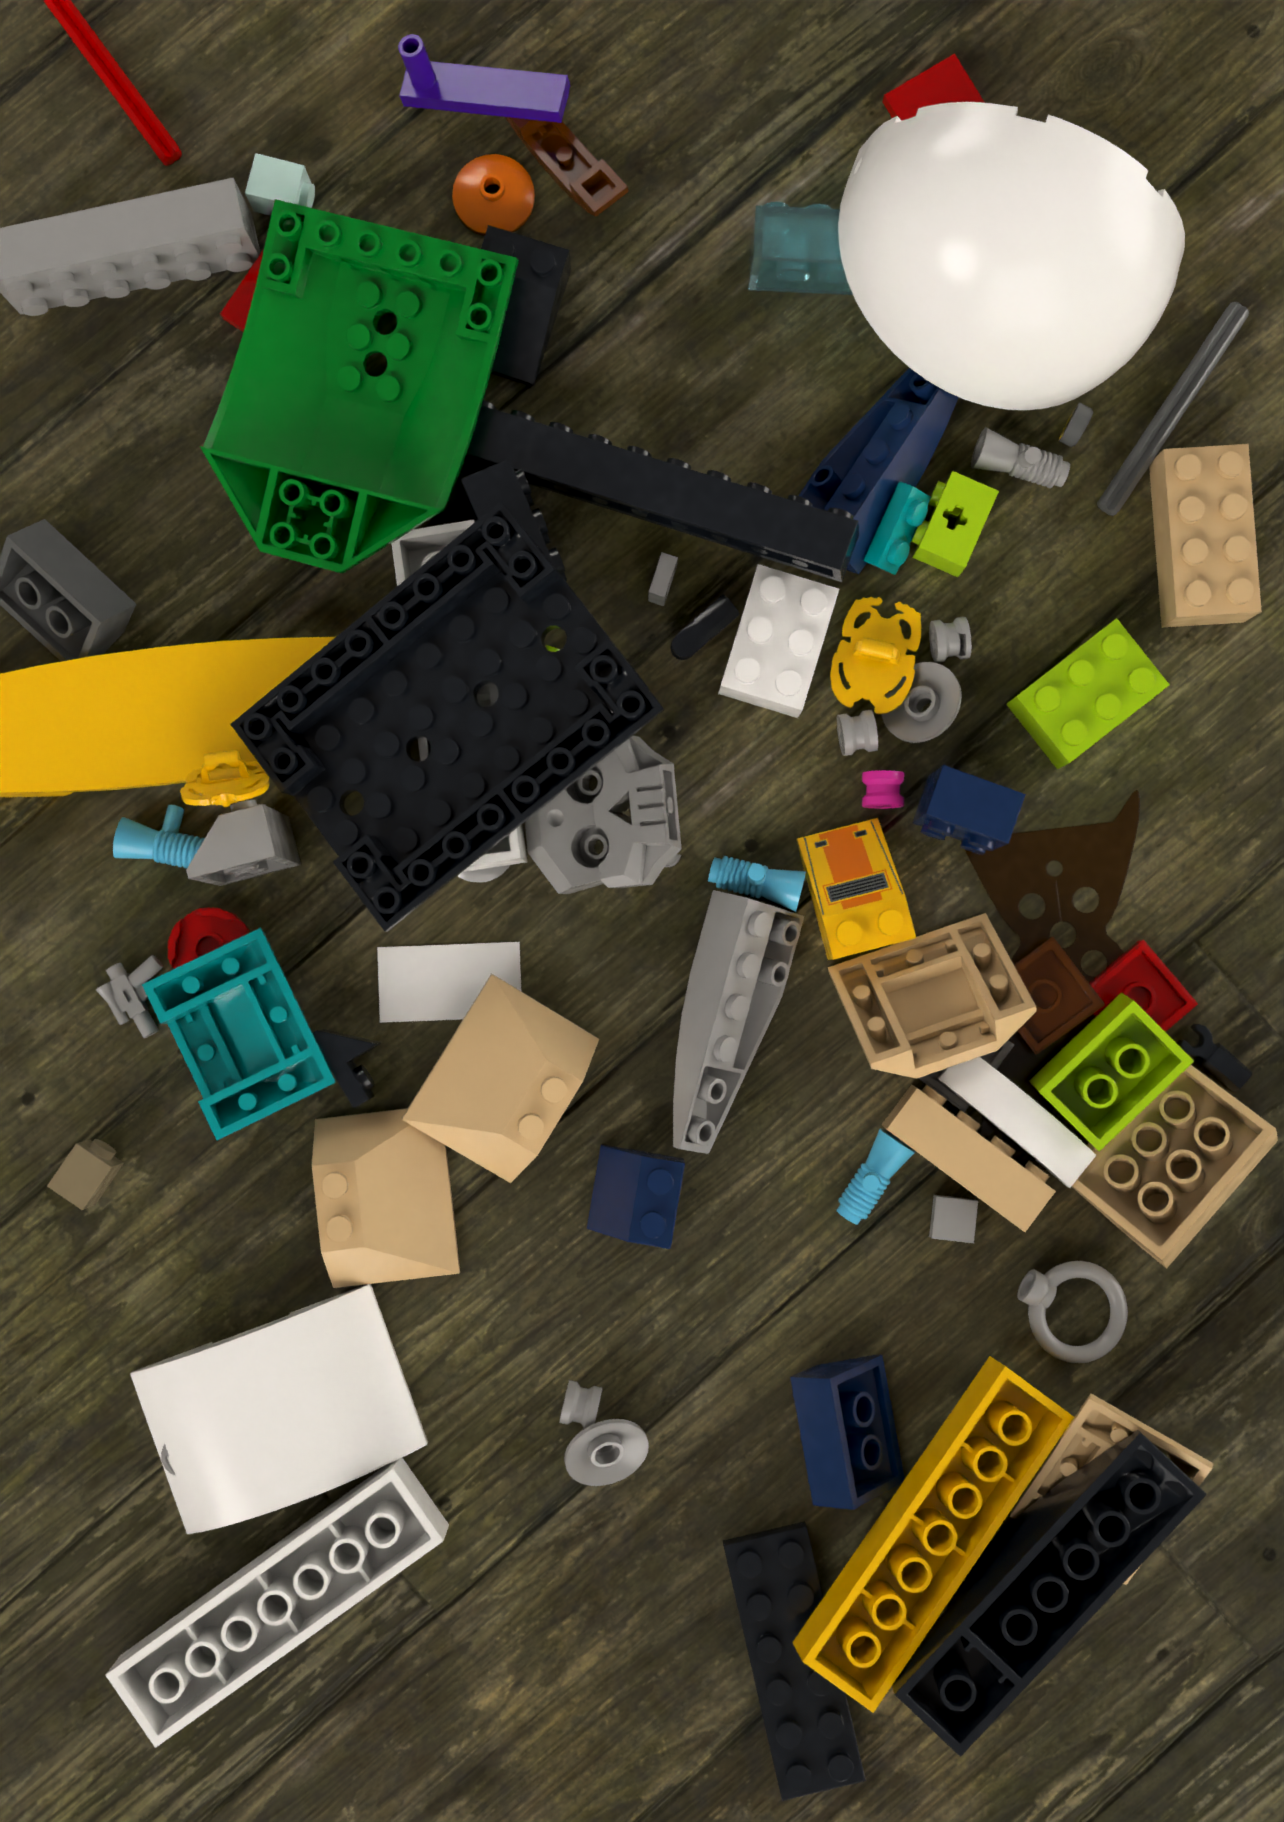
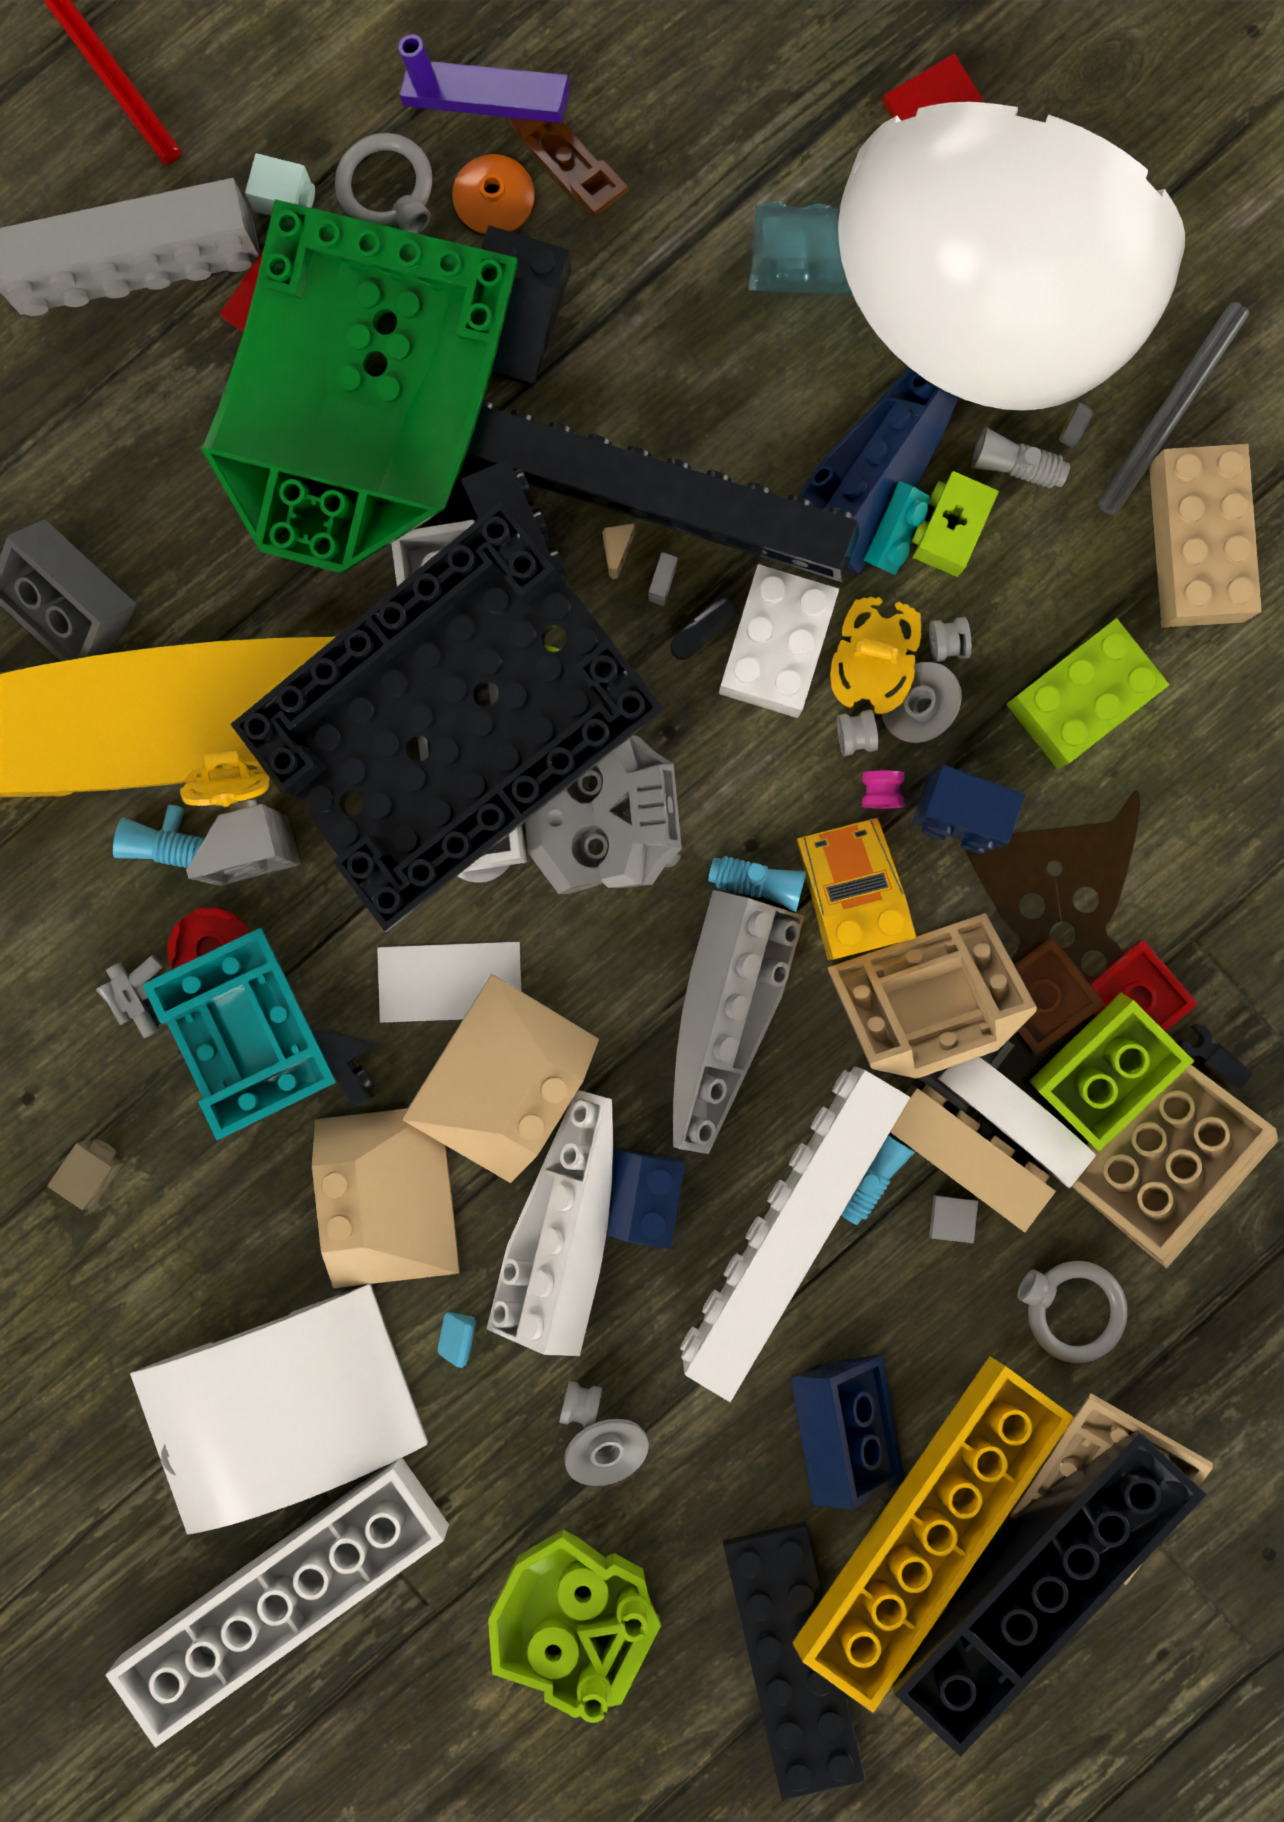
(410, 210): none -> light grey piece
(456, 1338): none -> medium azure slope
(543, 1609): none -> lime brick
(560, 1237): none -> white wedge
(616, 545): none -> tan slope
(792, 1231): none -> white brick

